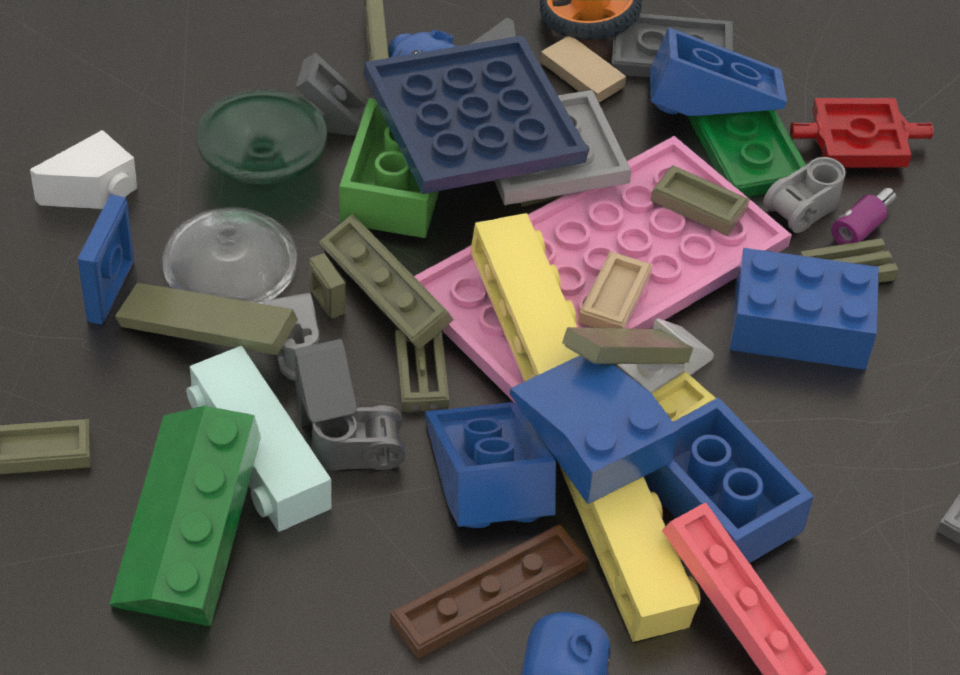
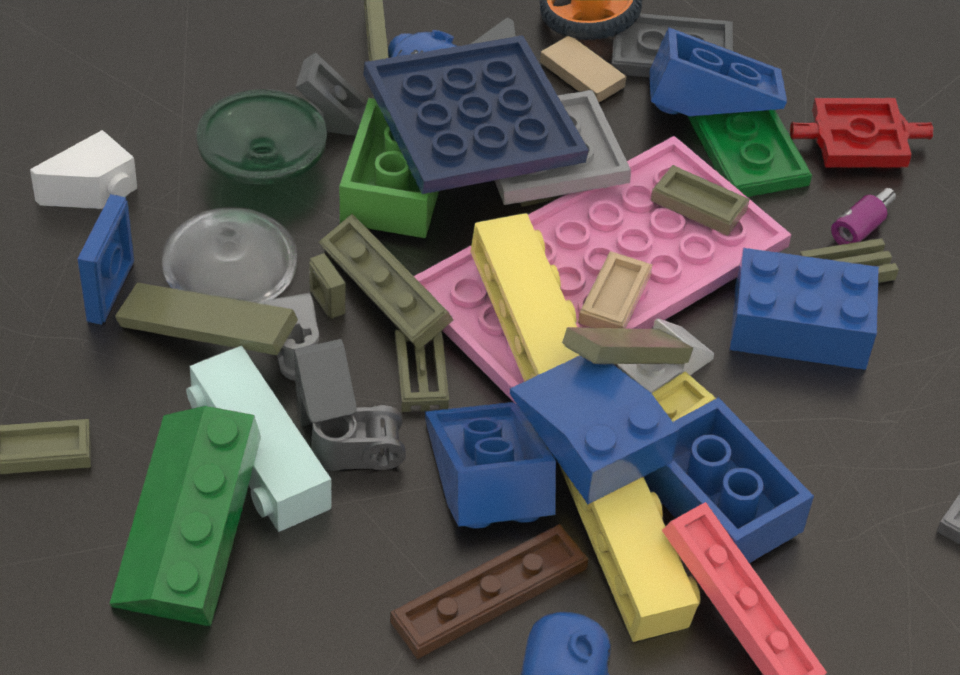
(807, 193): light grey piece -> none

